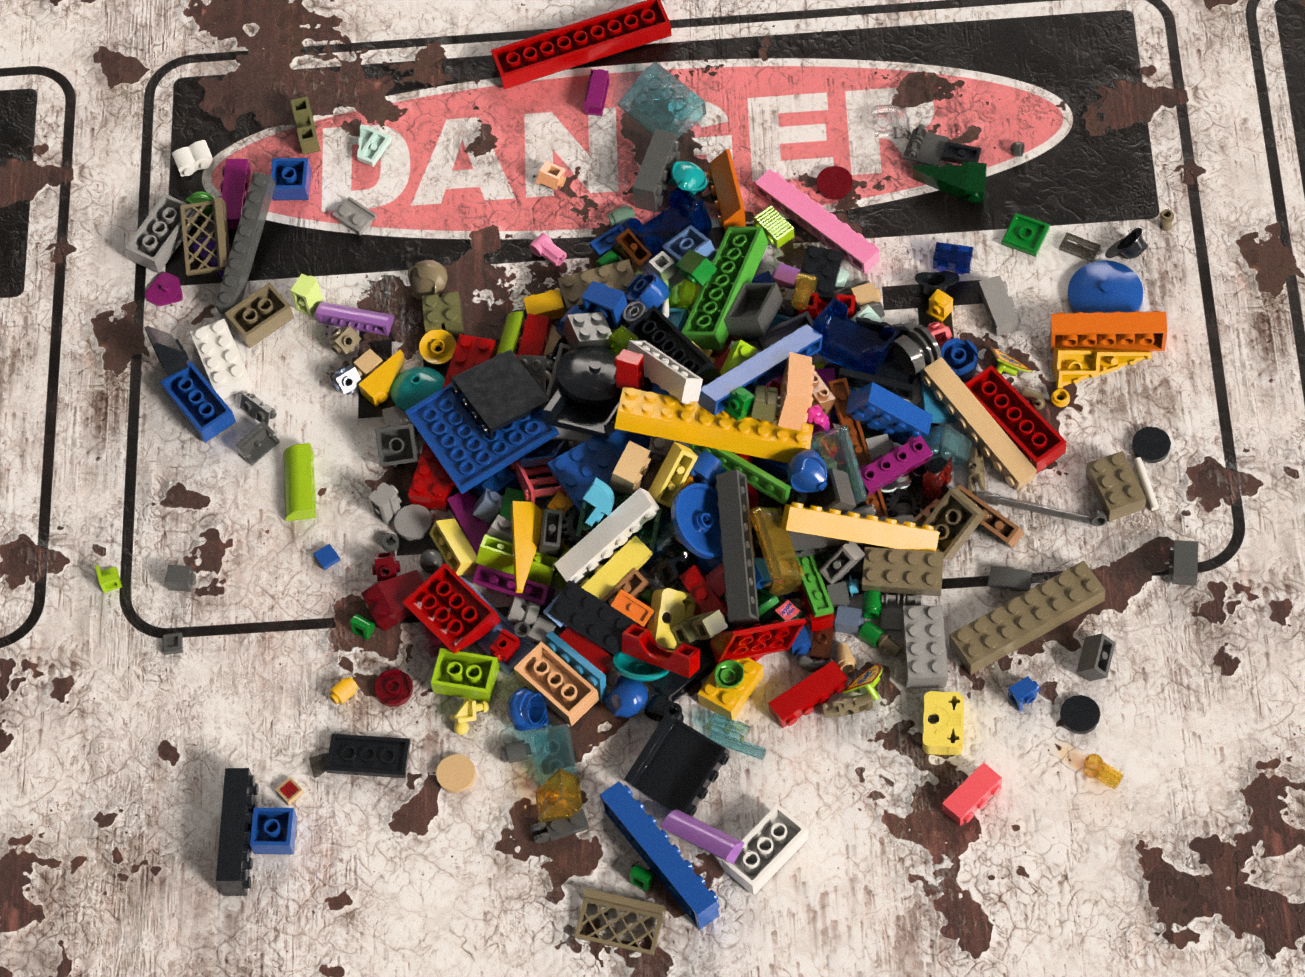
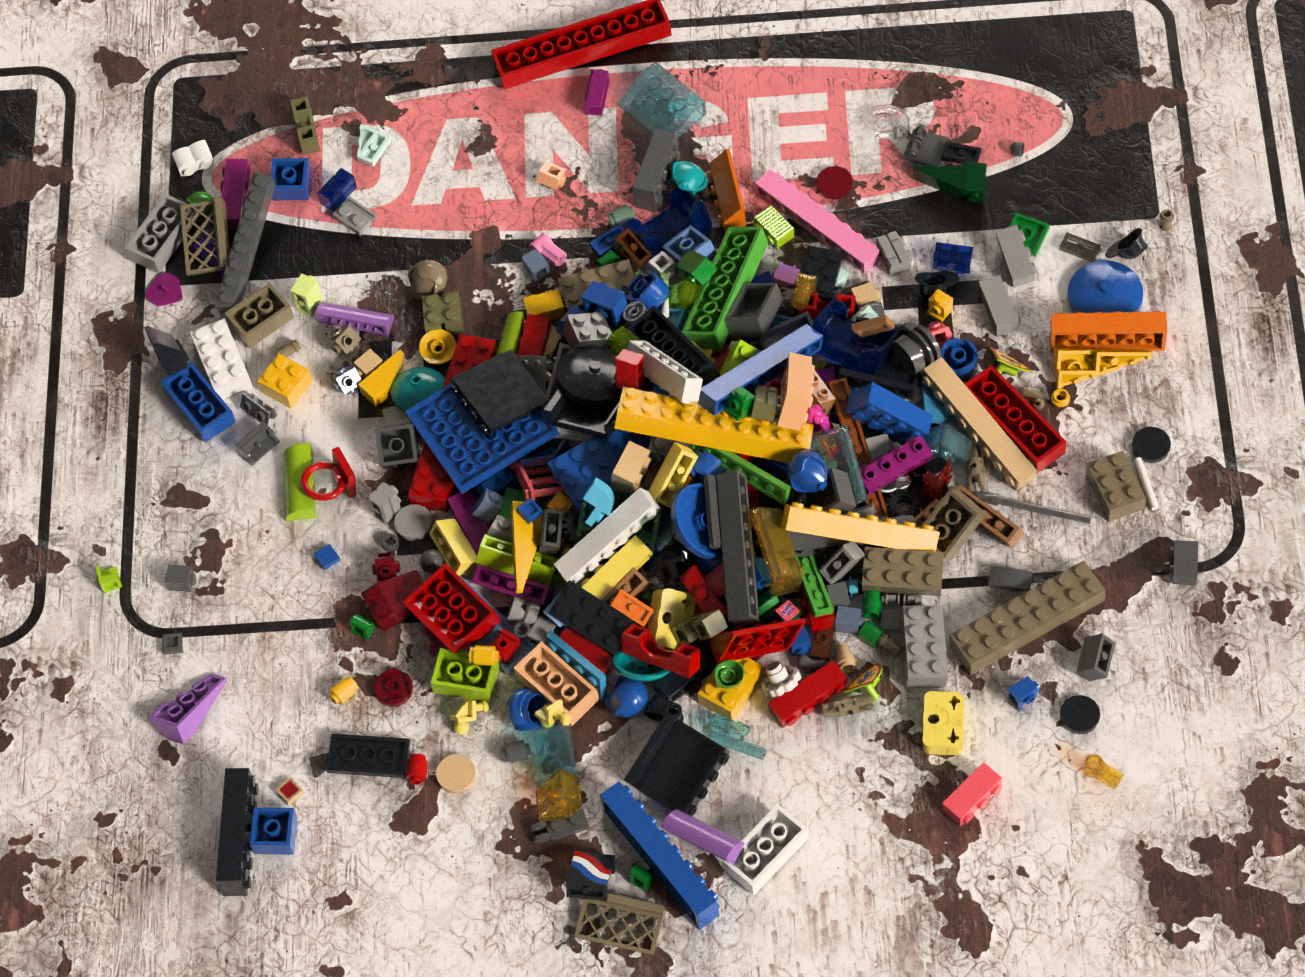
(184, 715): none -> medium lavender wedge
(284, 380): none -> yellow brick
(289, 348): none -> dark tan pin
(337, 189): none -> clear blue brick
(341, 473): none -> red tile
(417, 769): none -> red brick
(483, 655): none -> yellow brick
(529, 511): none -> blue tile
(535, 265): none -> sand blue brick
(552, 712): none -> light yellow piece
(590, 875): none -> black panel
(712, 512): none -> dark grey axle
(780, 679): none -> white plant
(873, 326): none -> medium nougat tile
(893, 253): none -> light grey brick
(1016, 255): none -> light grey brick
(1098, 518): dark grey hinge -> none

